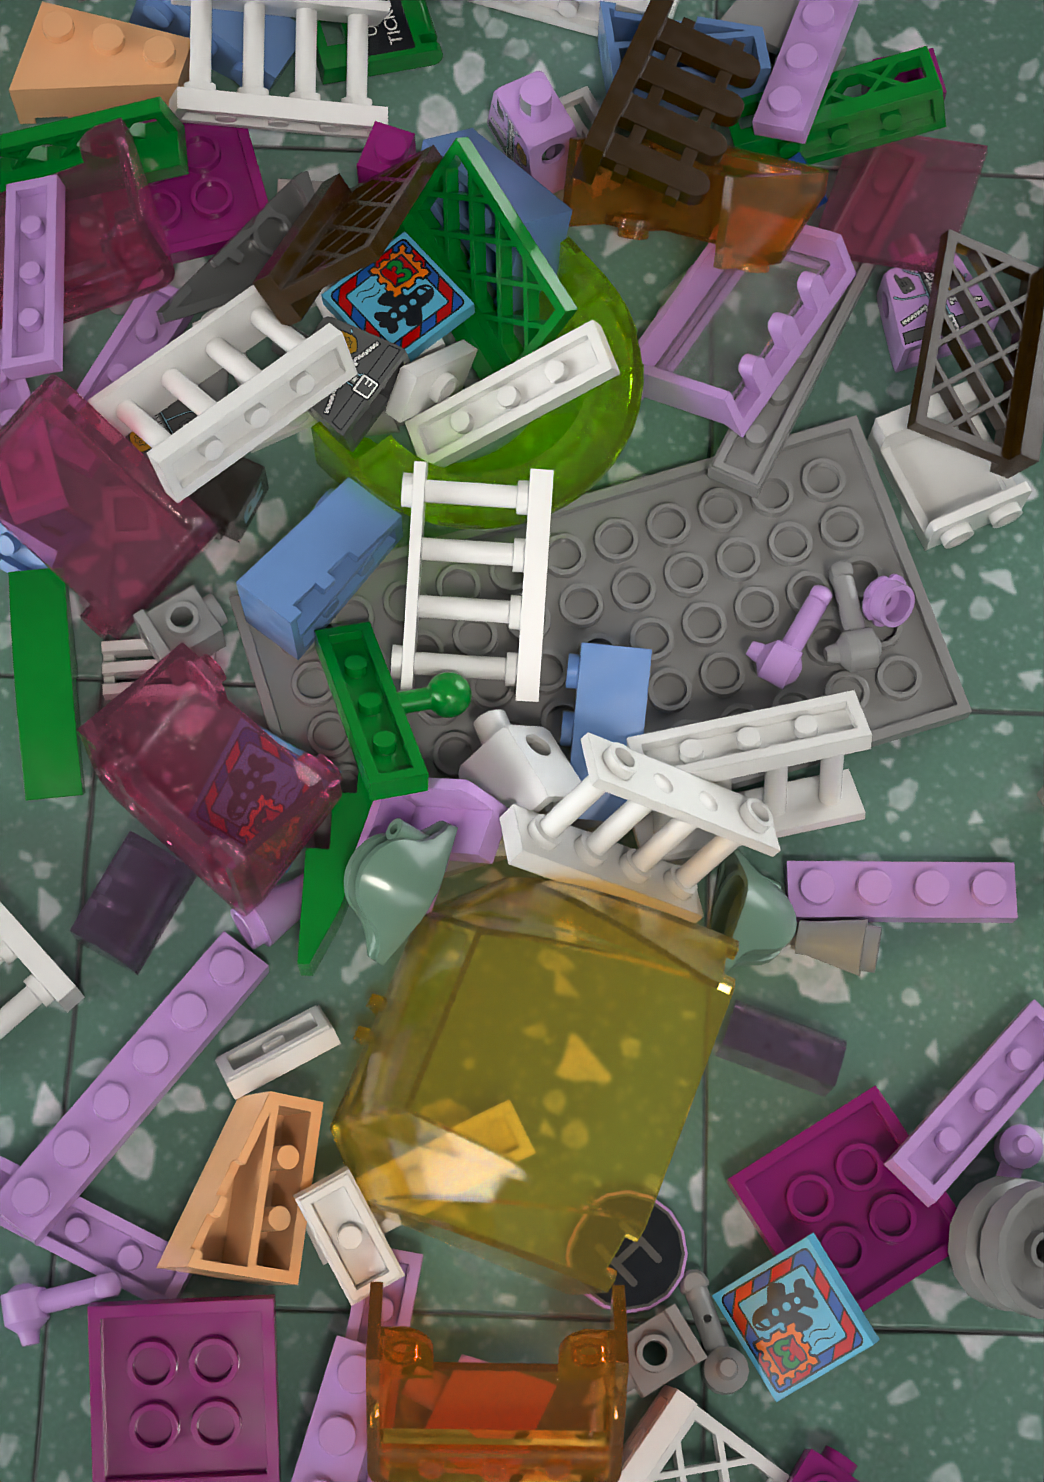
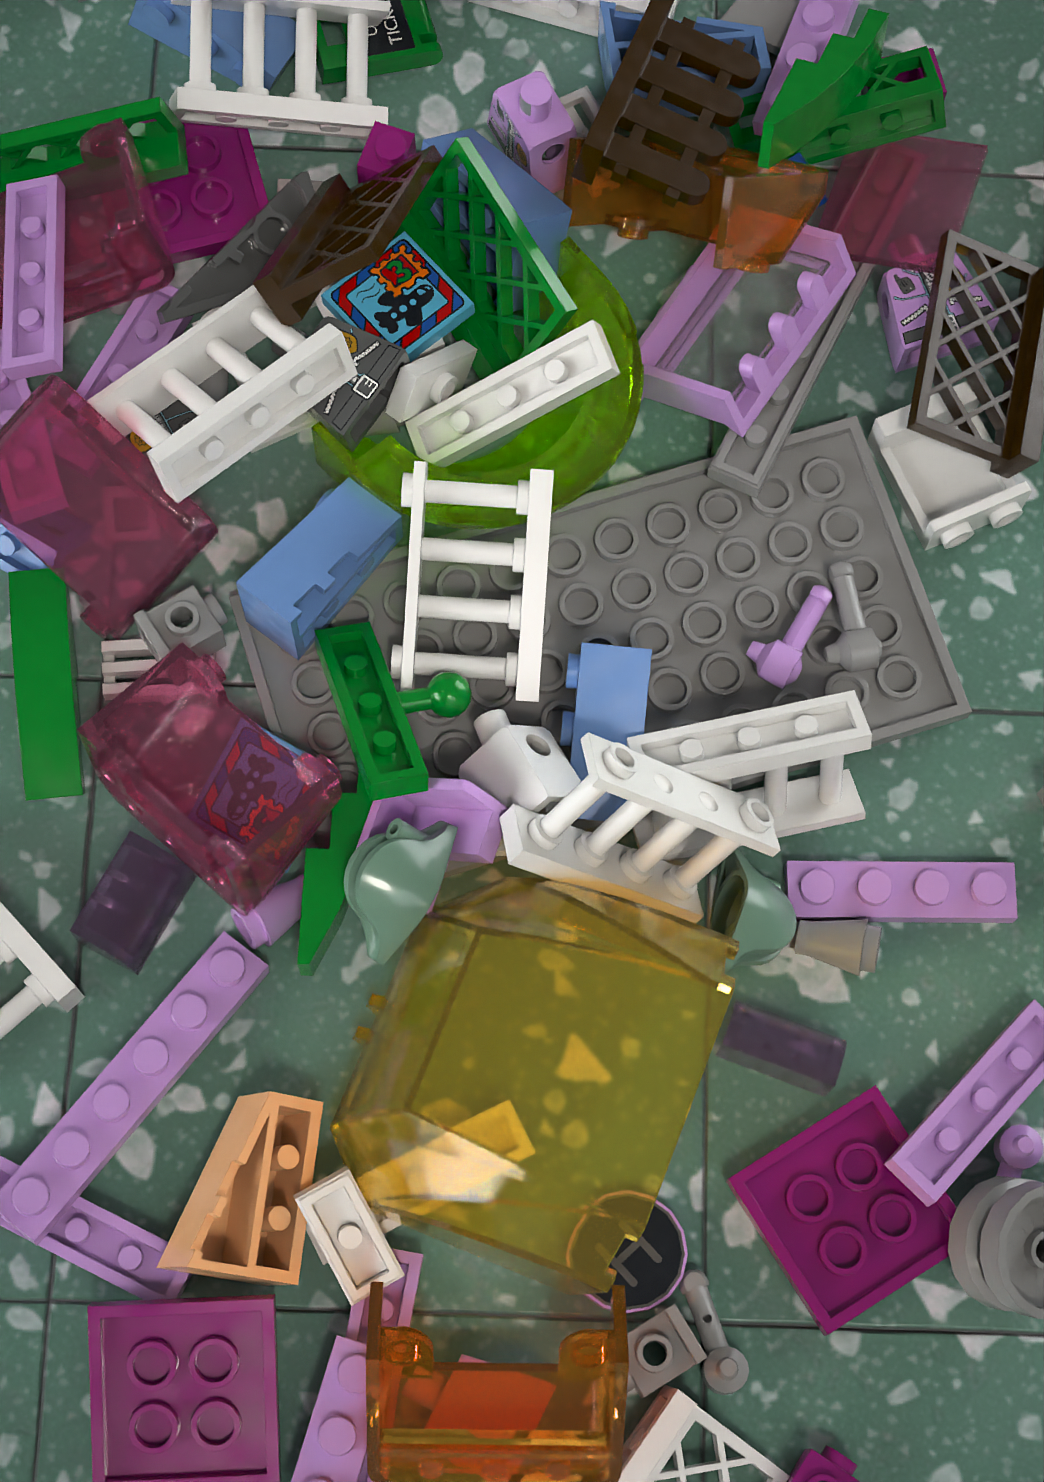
(29, 1306): lavender piece -> none
(93, 64): light nougat wedge -> none
(233, 497): clear smoke brick -> none
(277, 1051): white tile -> none
(795, 1317): tile -> none
(822, 90): none -> green slope
(888, 601): lavender plate -> none

